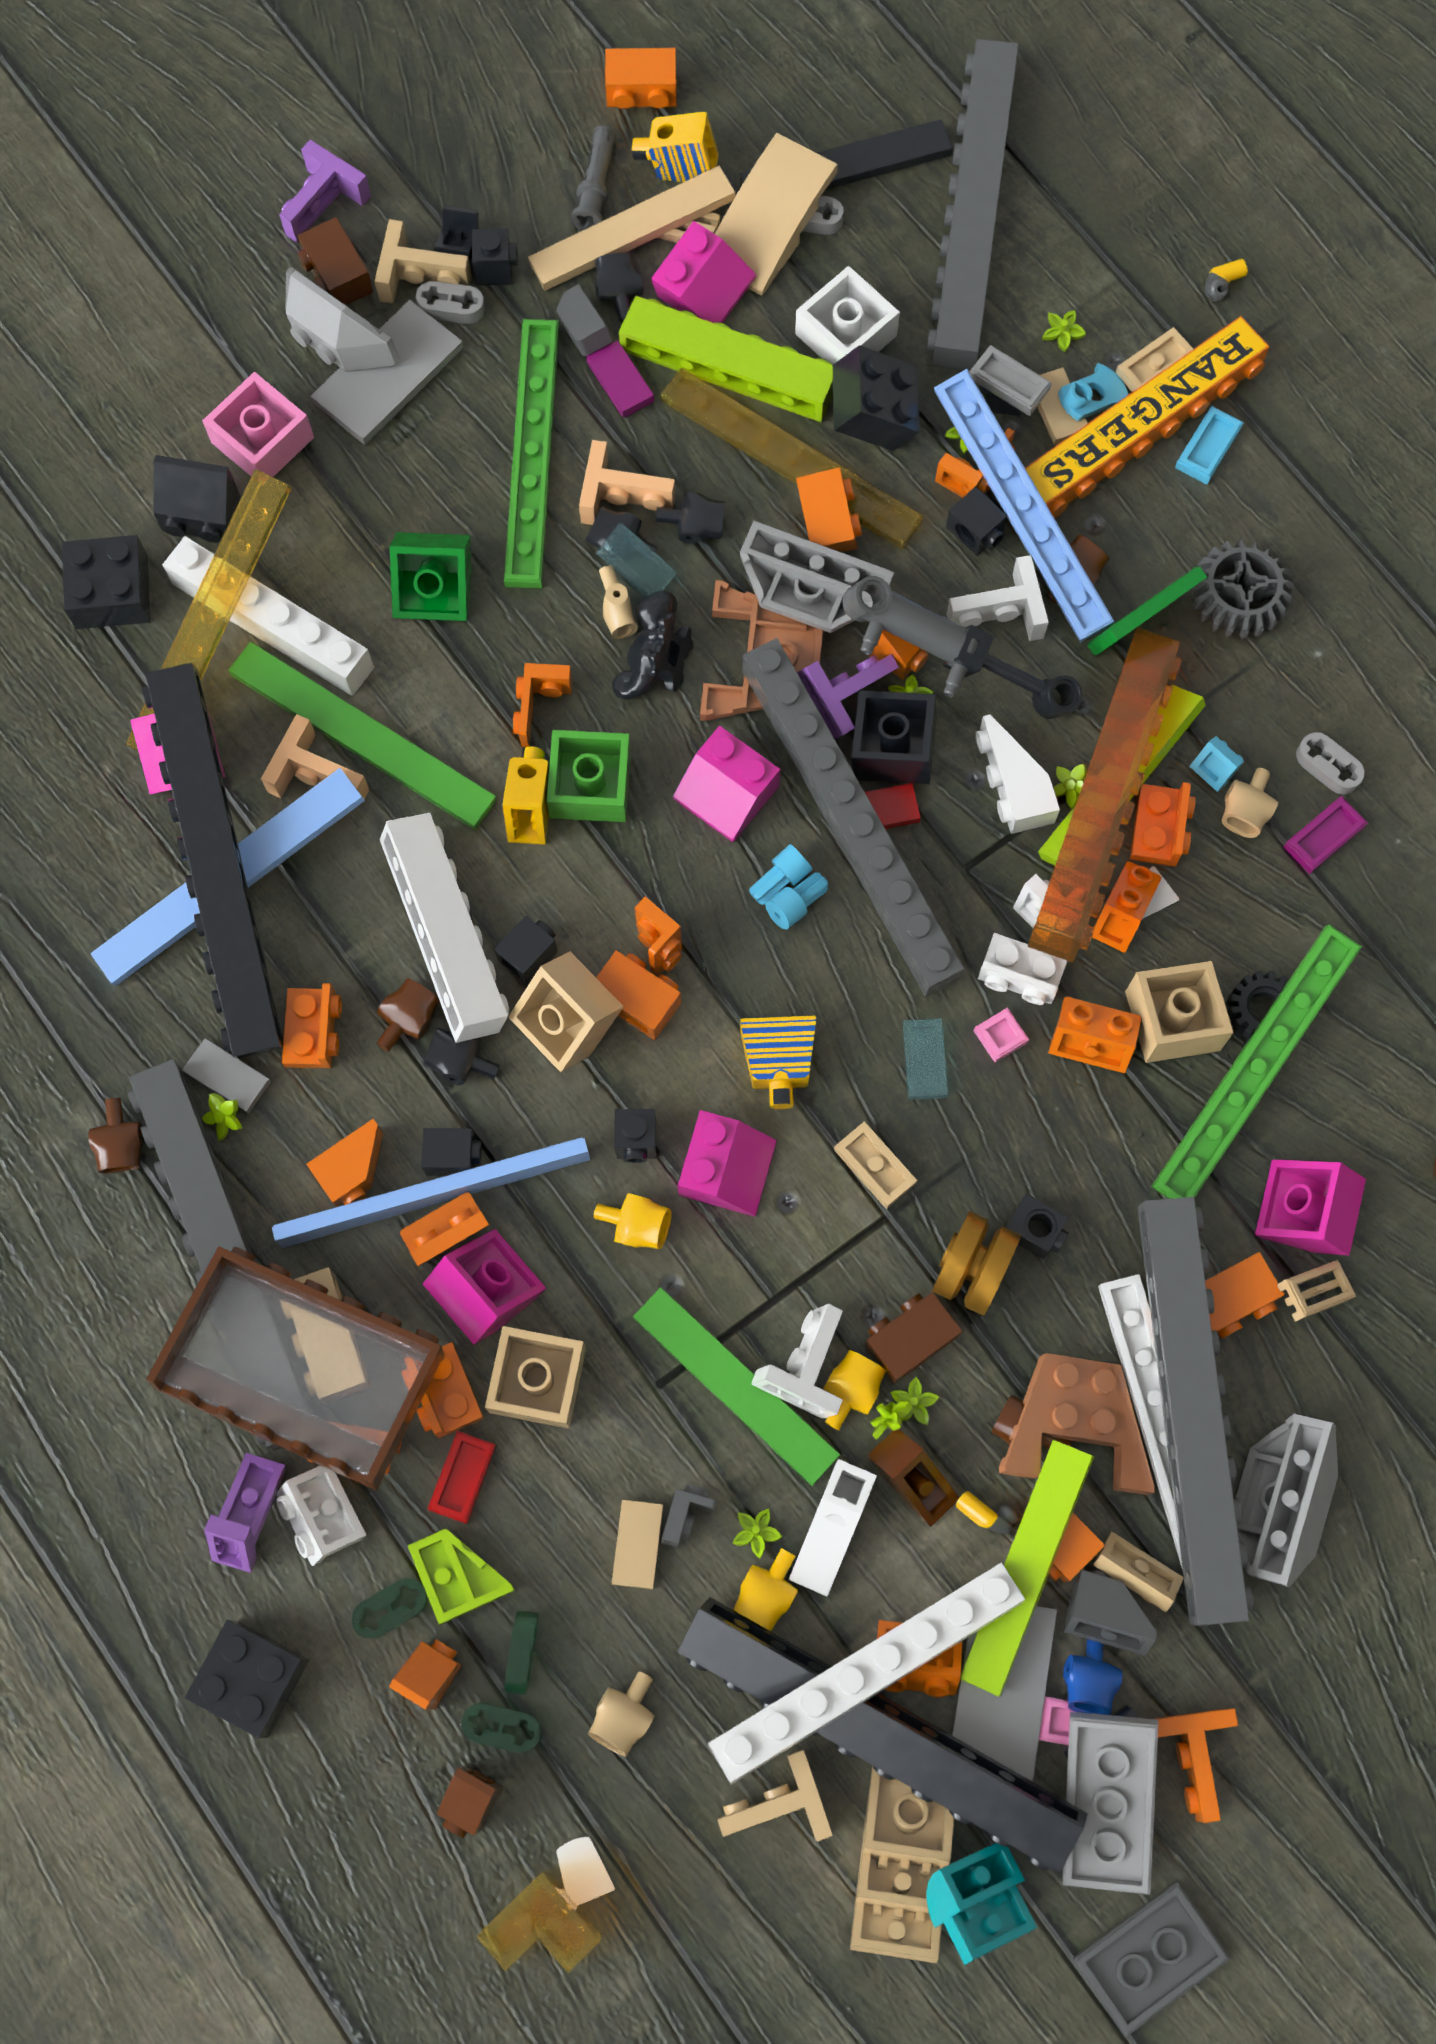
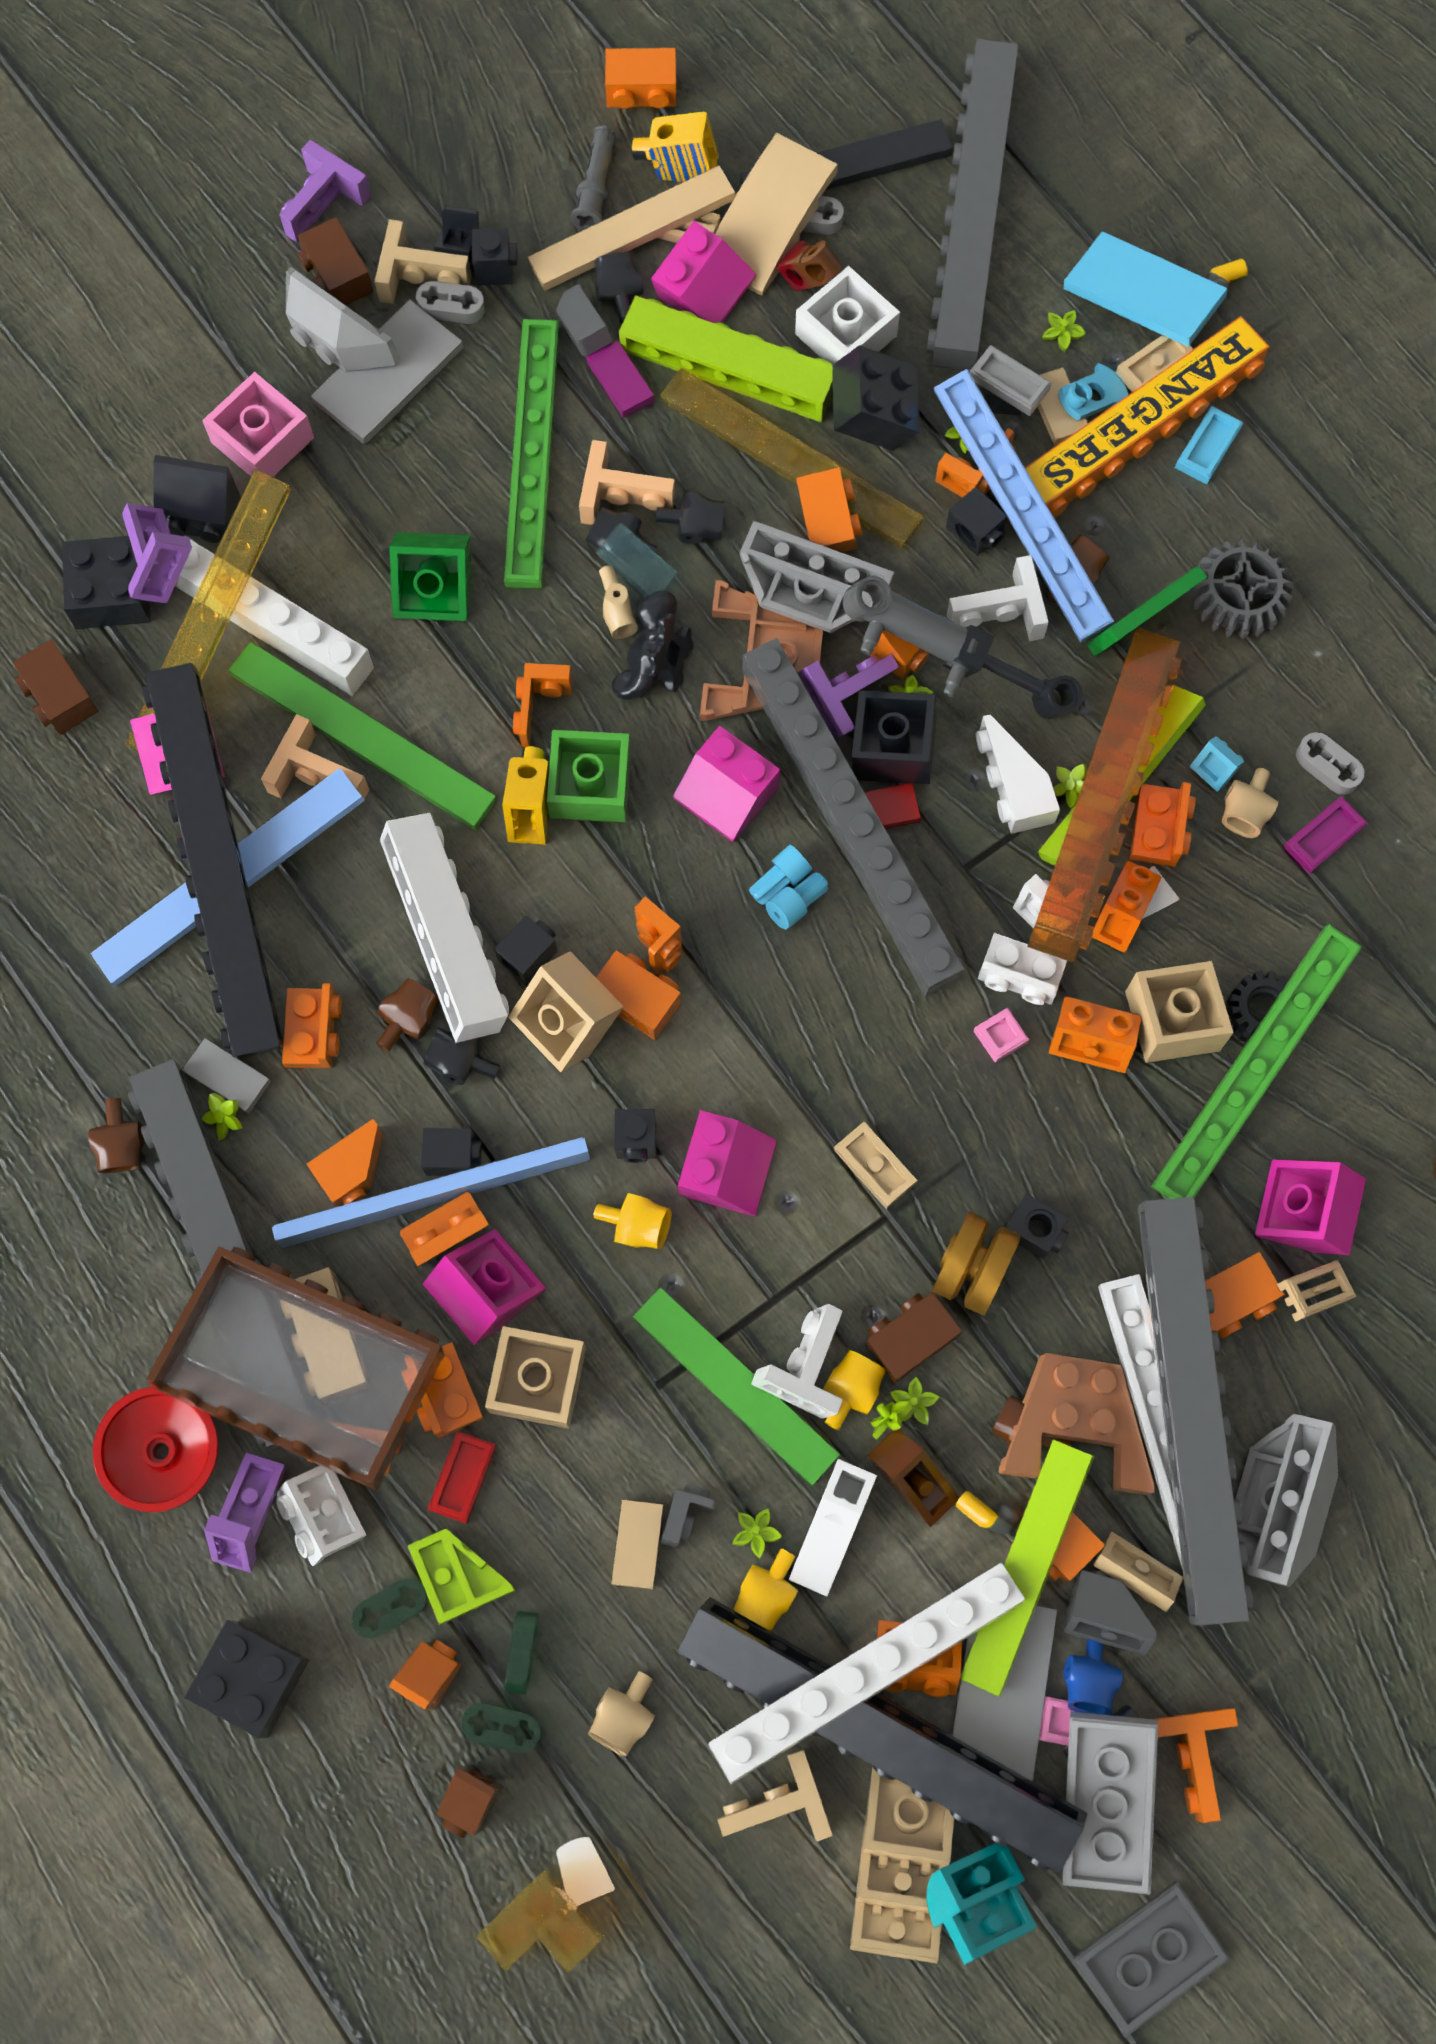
(54, 686): none -> reddish brown brick
(128, 1446): none -> red dish
(156, 551): none -> medium lavender bracket
(778, 1055): torso -> none
(813, 263): none -> reddish brown leg
(925, 1059): clear light blue tile -> none
(1145, 288): none -> medium azure tile

